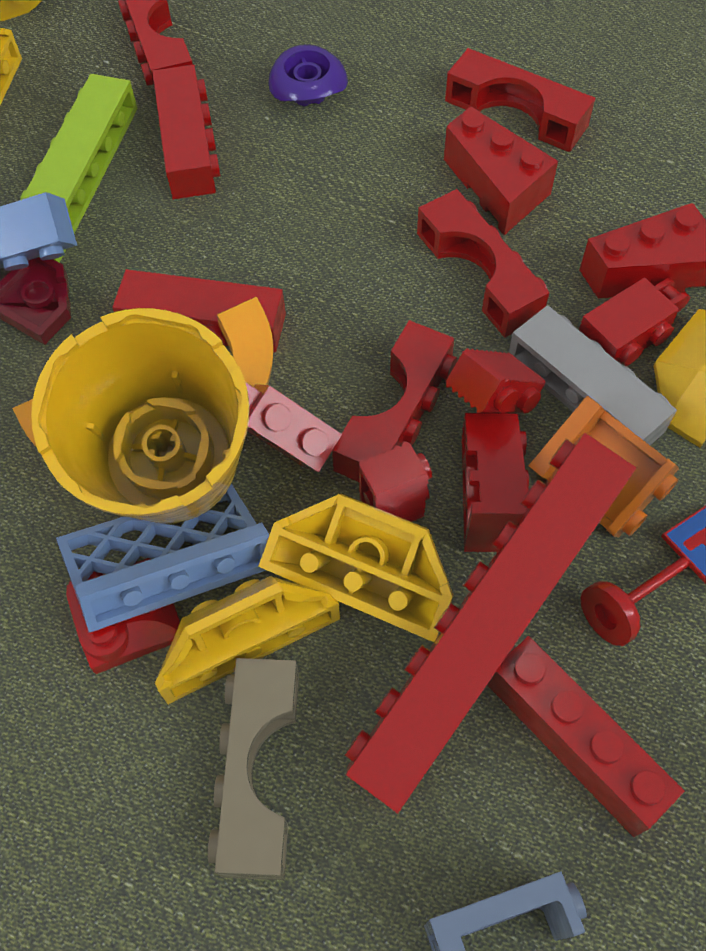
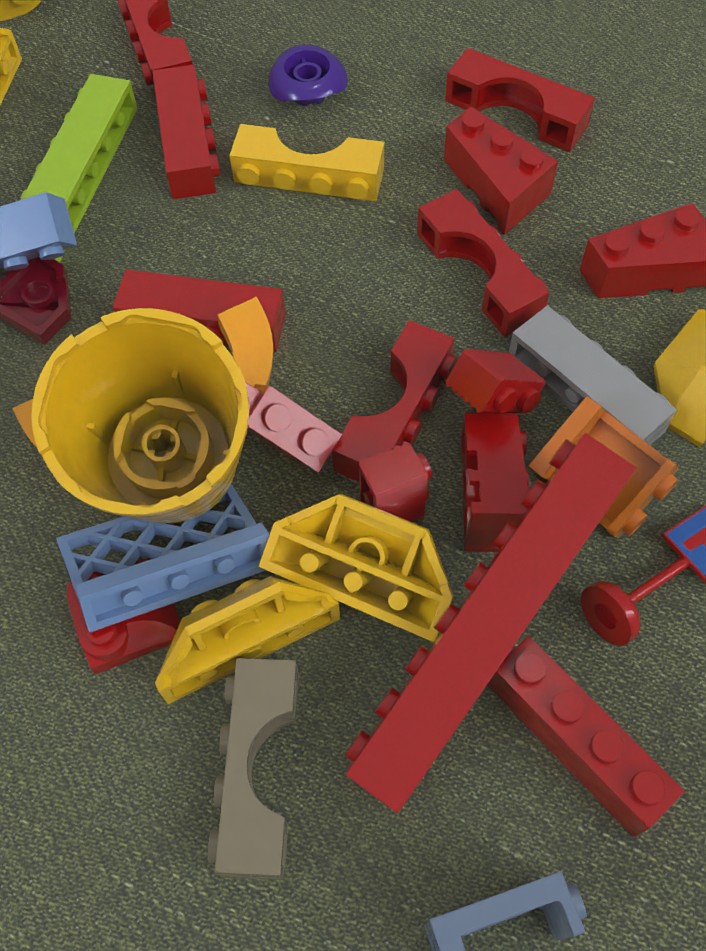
(346, 171): none -> yellow arch
(635, 319): red brick -> none

